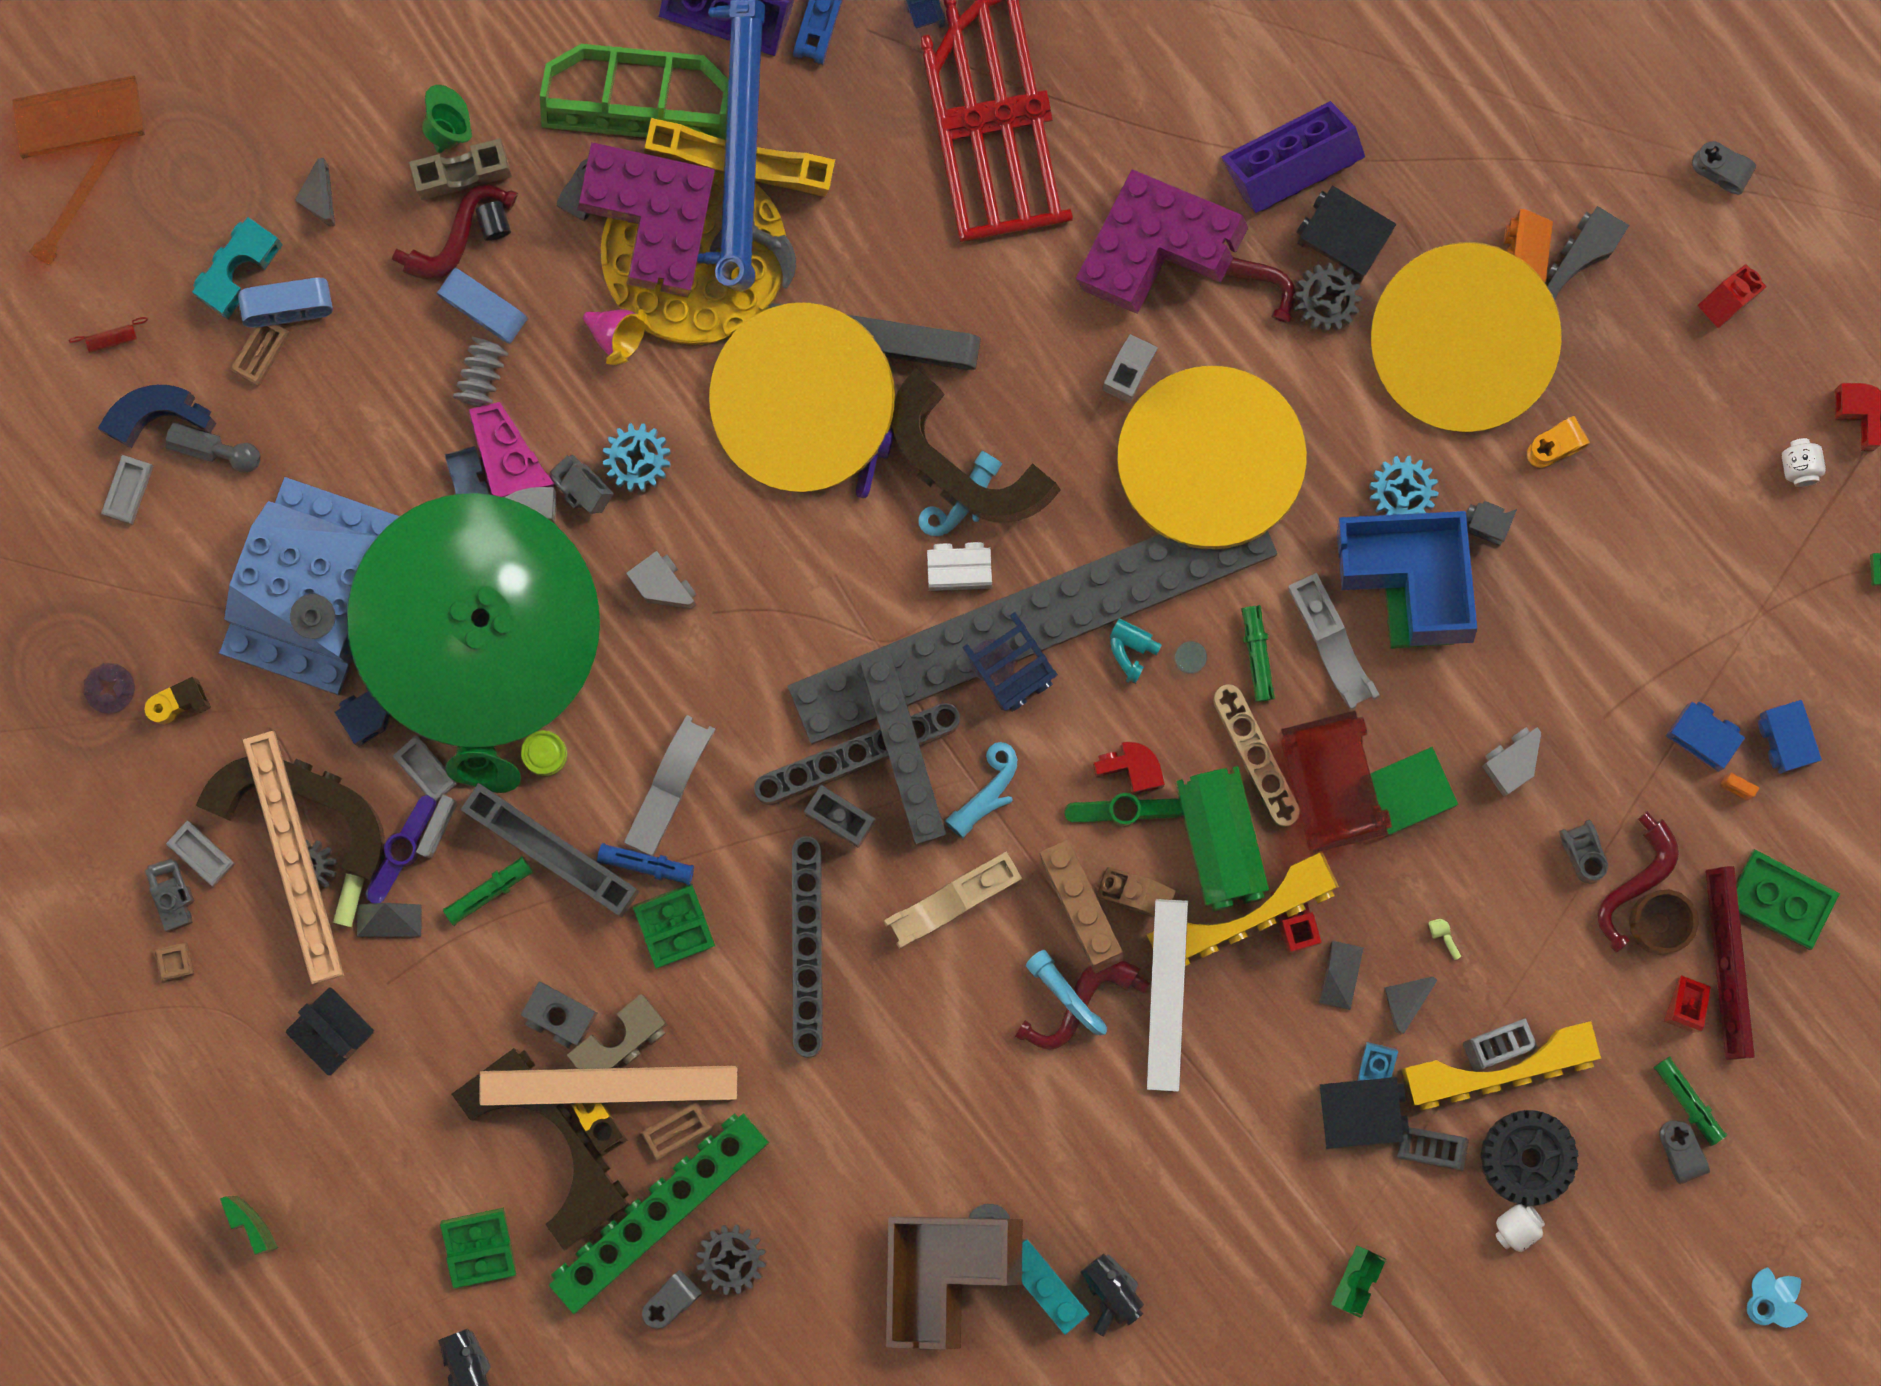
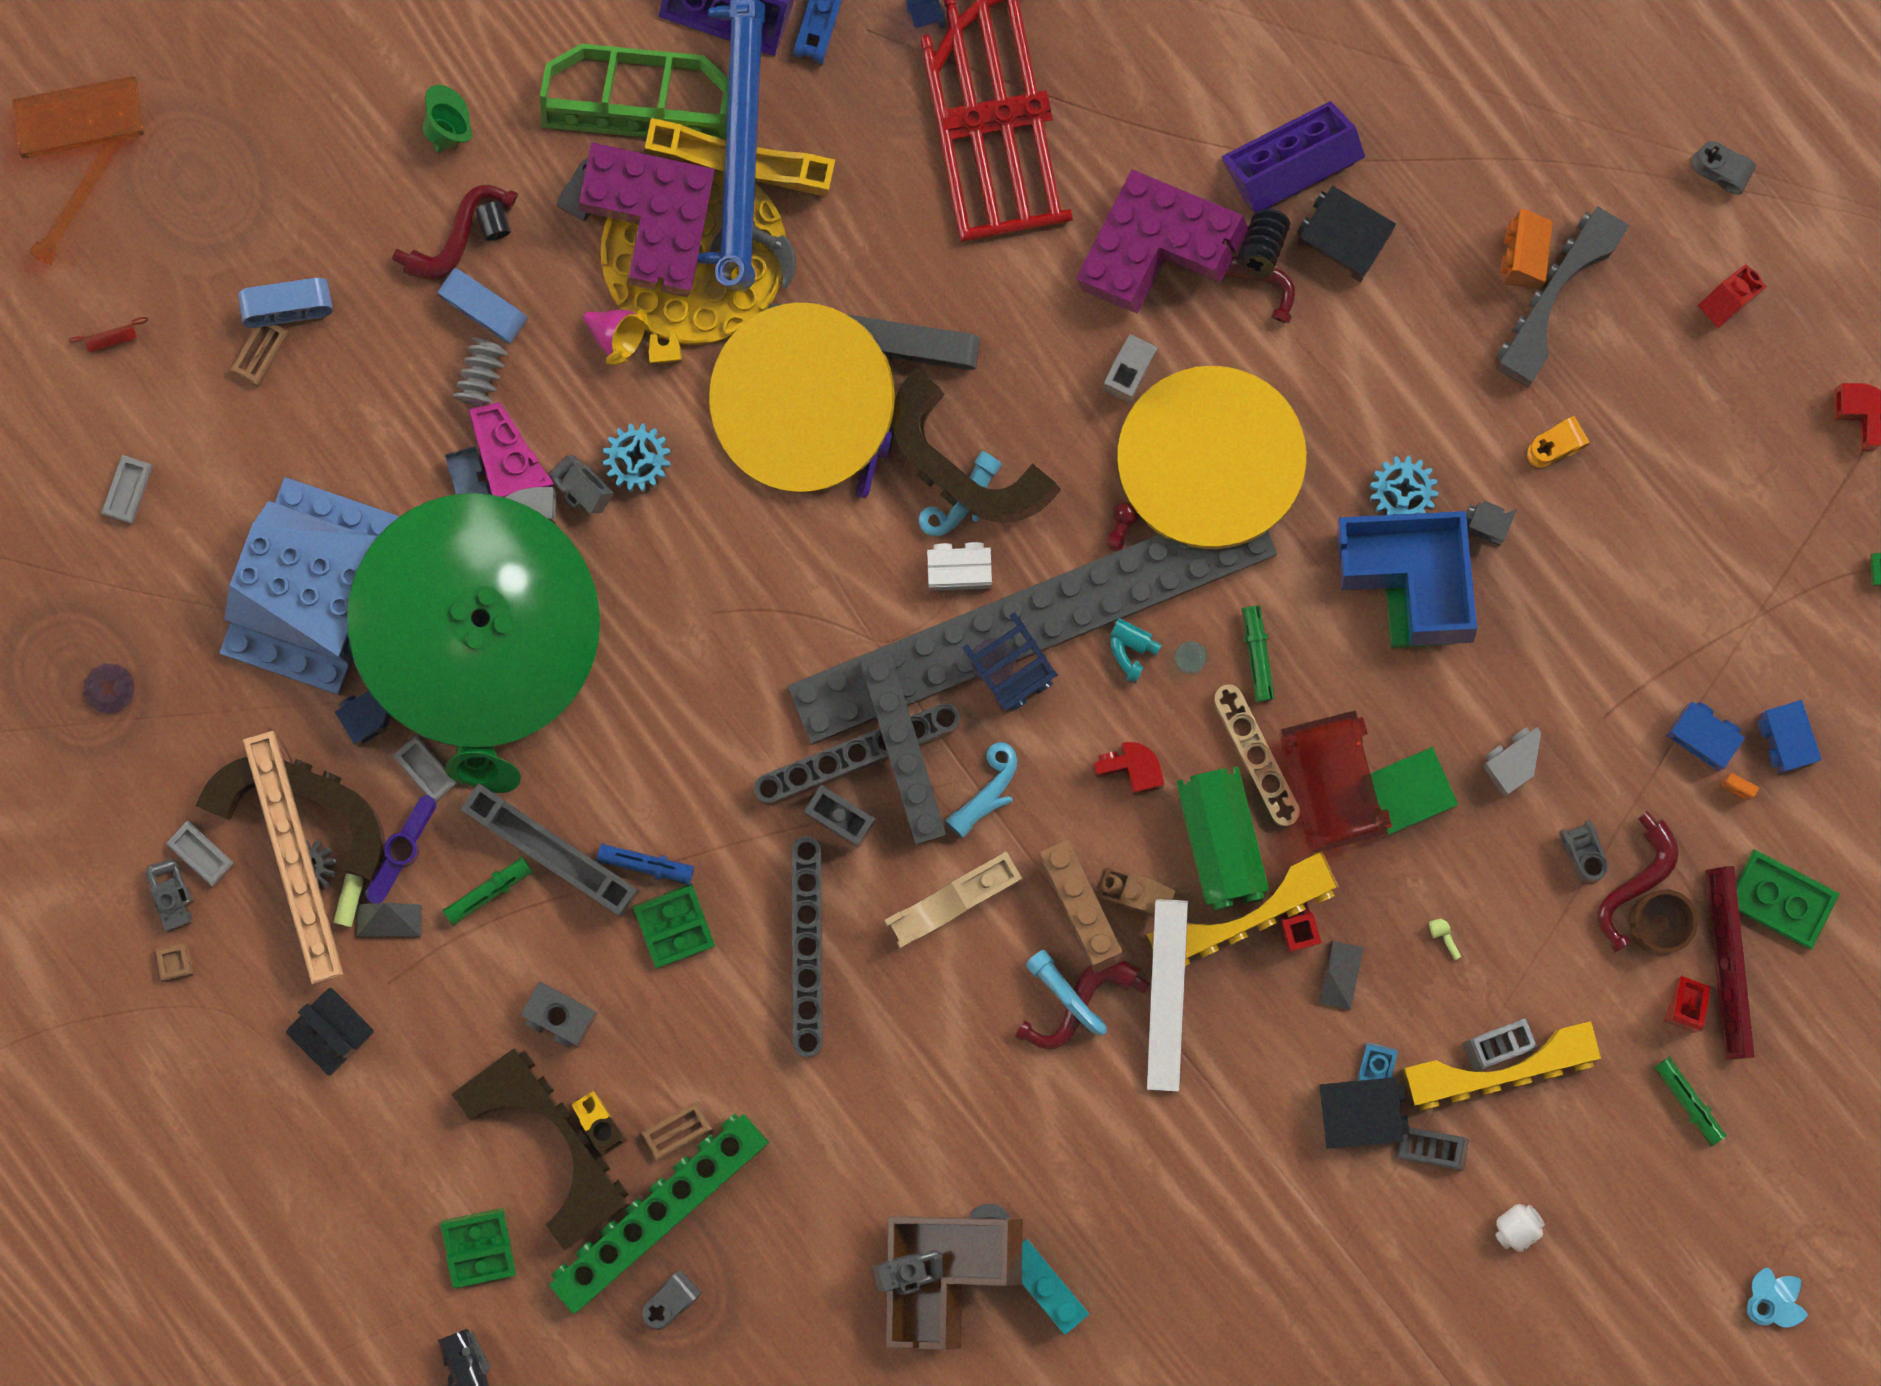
(139, 407): dark blue arch -> none
(176, 699): leg -> none
(208, 446): dark grey piece -> none
(242, 1215): green slope -> none
(248, 244): teal arch -> none
(312, 616): dark grey piece -> none
(317, 193): dark grey slope -> none
(437, 827): light grey tile -> none
(479, 166): dark tan arch -> none
(544, 753): lime wheel -> none
(607, 1085): light nougat tile -> none
(641, 1024): dark tan arch -> none
(658, 583): light grey slope -> none
(667, 353): none -> yellow tile
(668, 786): light grey piece -> none
(734, 1274): dark grey gear -> none
(906, 1271): none -> dark grey piece
(1104, 810): green piece -> none
(1115, 1290): black piece -> none
(1124, 516): none -> dark red arm
(1263, 243): none -> black piece
(1322, 286): dark grey gear -> none
(1332, 641): light grey piece -> none
(1353, 1289): green piece -> none
(1406, 1000): dark grey slope -> none
(1466, 337): yellow tile -> none
(1555, 1157): black wheel -> none
(1686, 1156): dark grey piece -> none
(1803, 463): white head -> none

